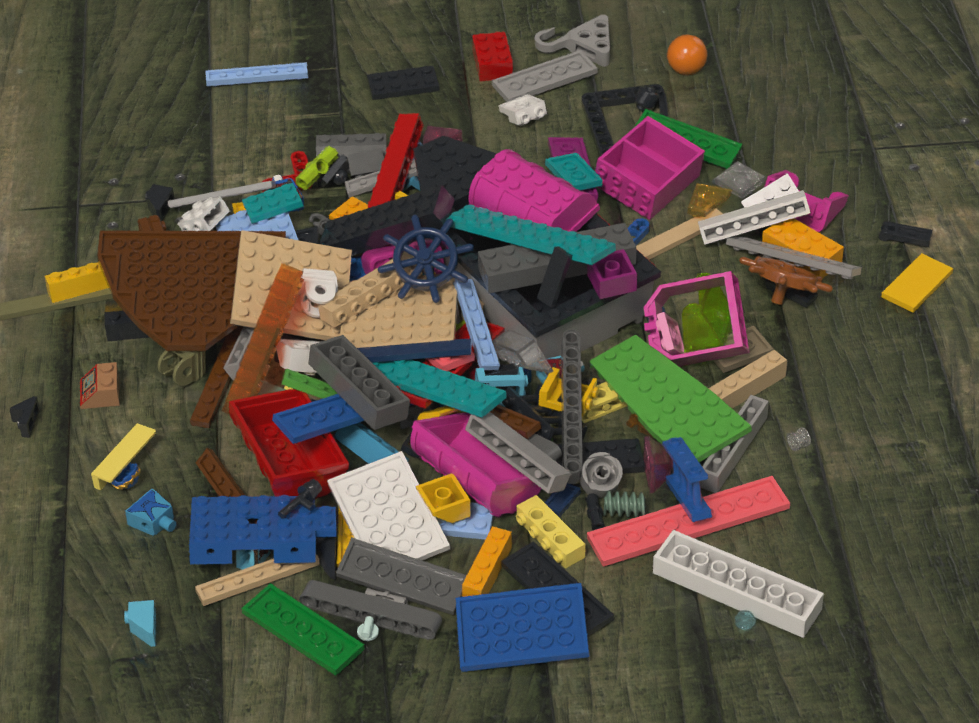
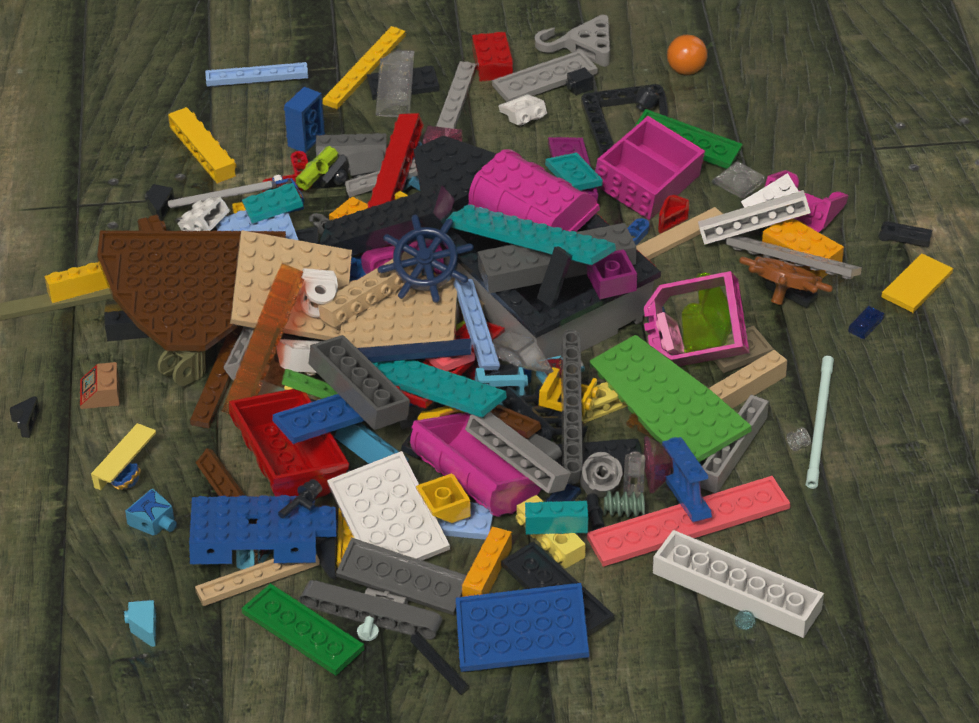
(202, 145): none -> yellow brick
(304, 119): none -> blue brick
(364, 66): none -> yellow plate
(395, 84): none -> clear slope
(439, 663): none -> black axle
(457, 95): none -> light grey plate
(556, 517): none -> teal brick
(579, 81): none -> black brick
(634, 467): none -> clear torso
(673, 212): none -> red slope
(706, 199): clear yellow wing -> none
(813, 471): none -> light aqua piece
(866, 322): none -> clear blue plate

